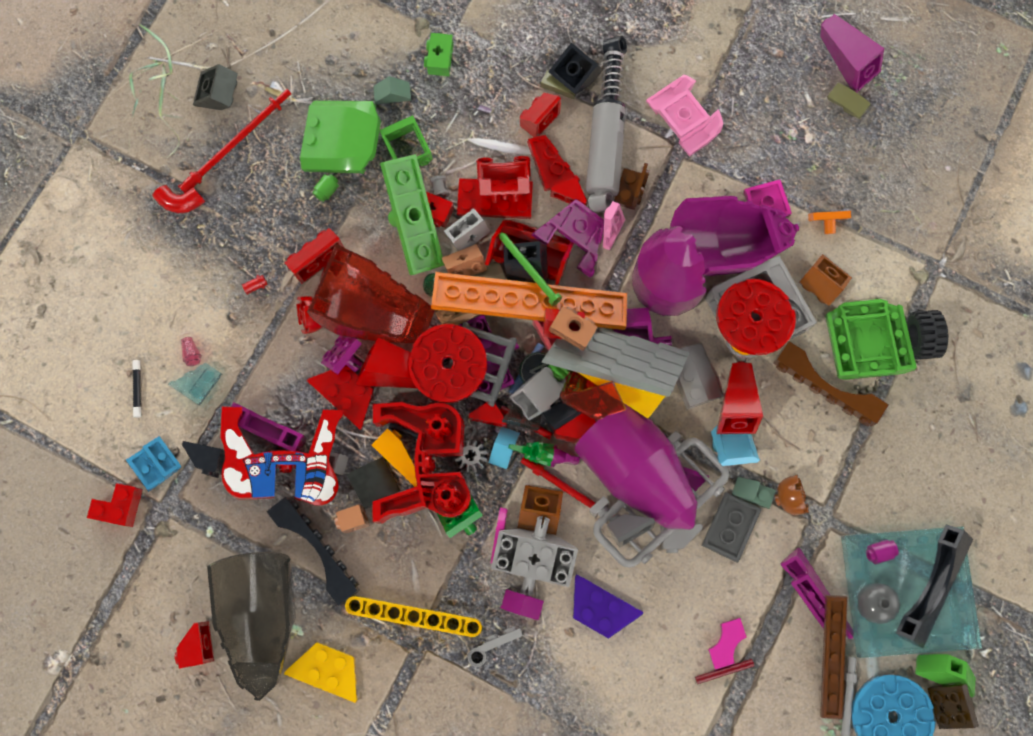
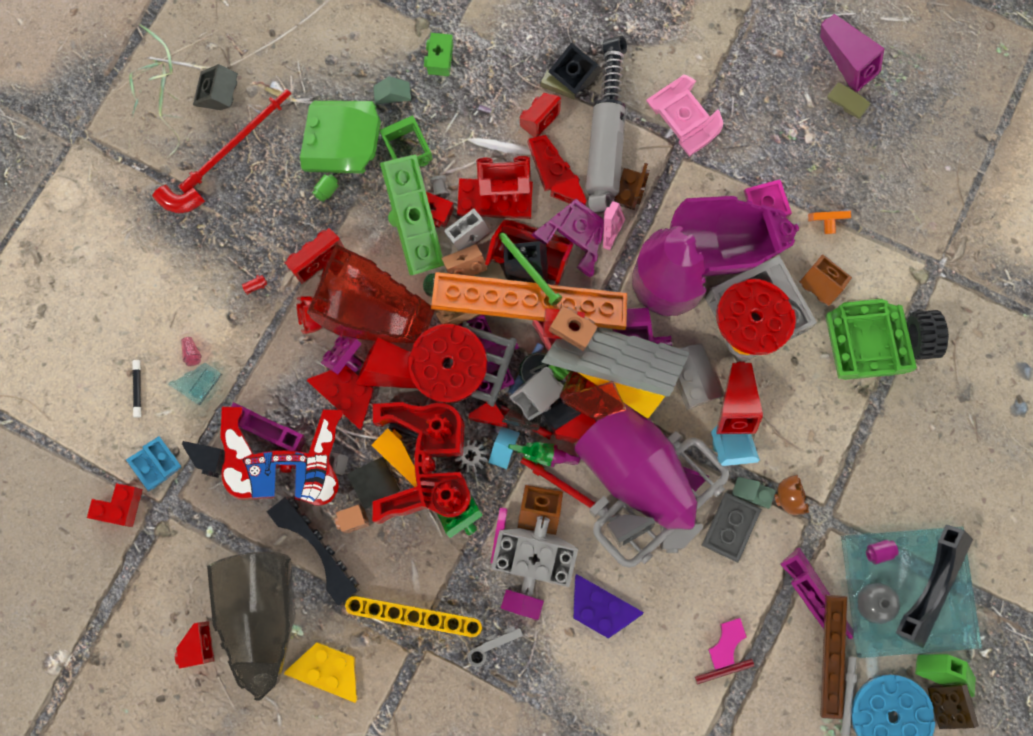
(795, 362): reddish brown arch -> none

